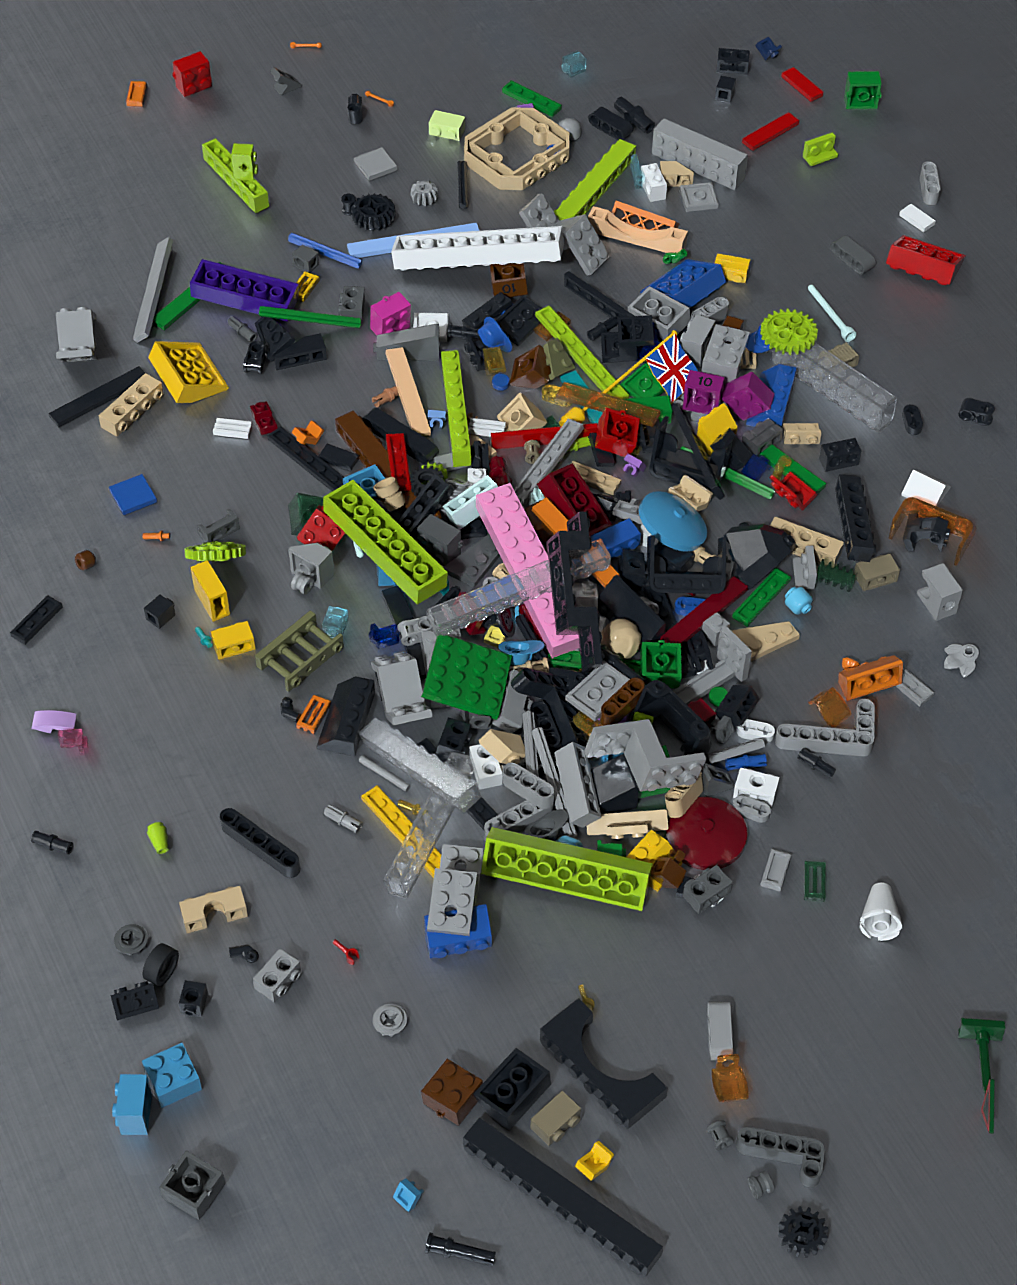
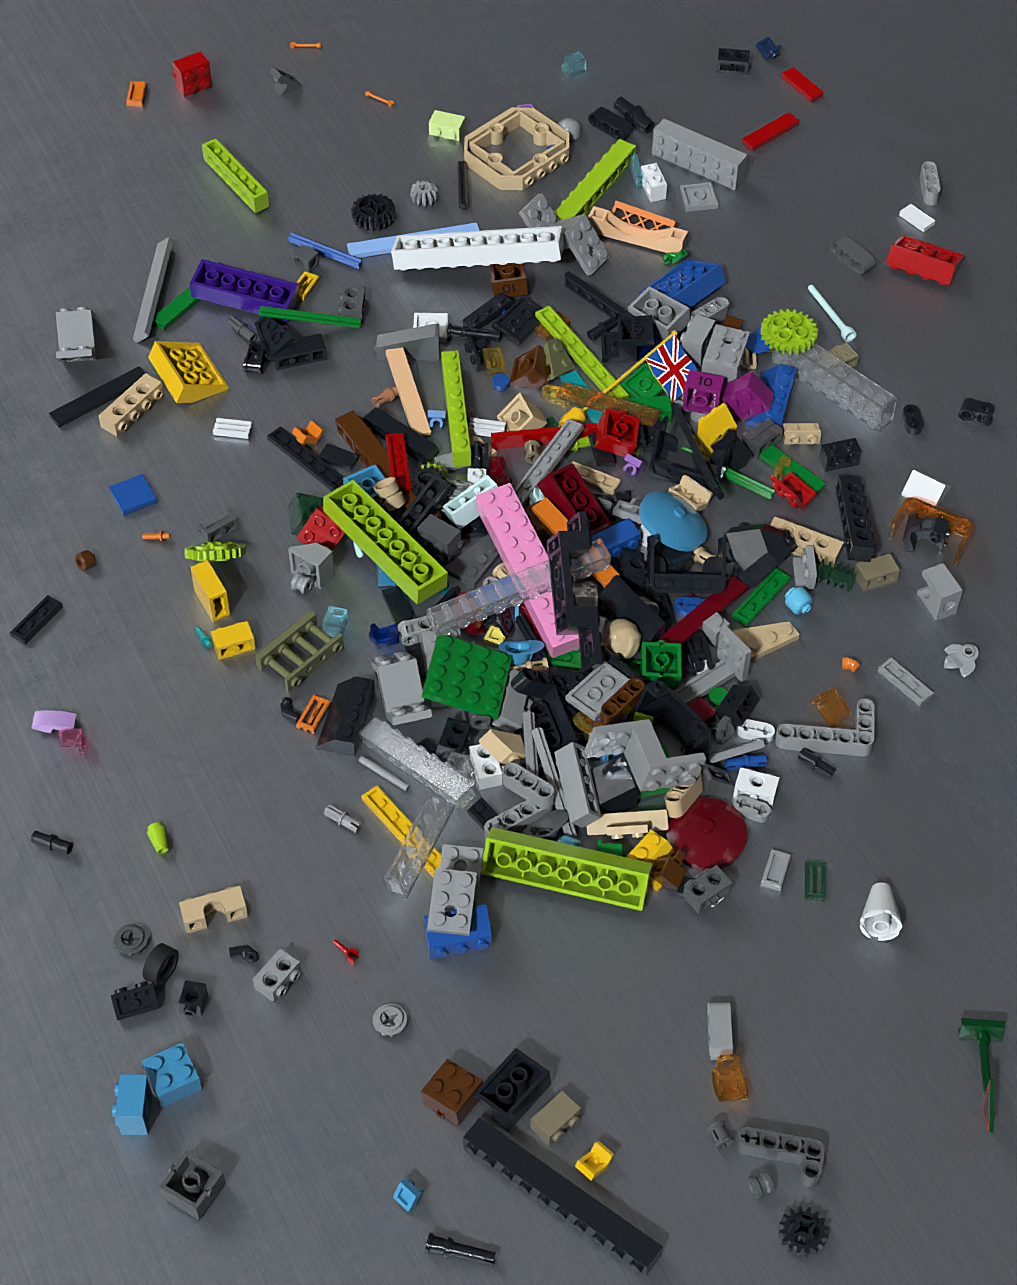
(159, 611): black brick -> none
(244, 161): lime brick -> none
(263, 417): dark red slope -> none
(263, 850): black beam -> none
(348, 201): black bush -> none
(355, 109): black piece -> none
(375, 164): light grey tile -> none
(390, 314): dark pink brick -> none
(414, 808): clear yellow piece -> none
(493, 336): blue piece -> none
(529, 96): green tile -> none
(585, 999): clear yellow hand -> none
(624, 1099): black arch -> none
(676, 174): tan slope -> none
(725, 88): black brick -> none
(733, 267): yellow brick -> none
(756, 467): clear blue bracket -> none
(820, 149): lime bracket -> none
(862, 90): green brick -> none
(871, 677): orange slope -> none

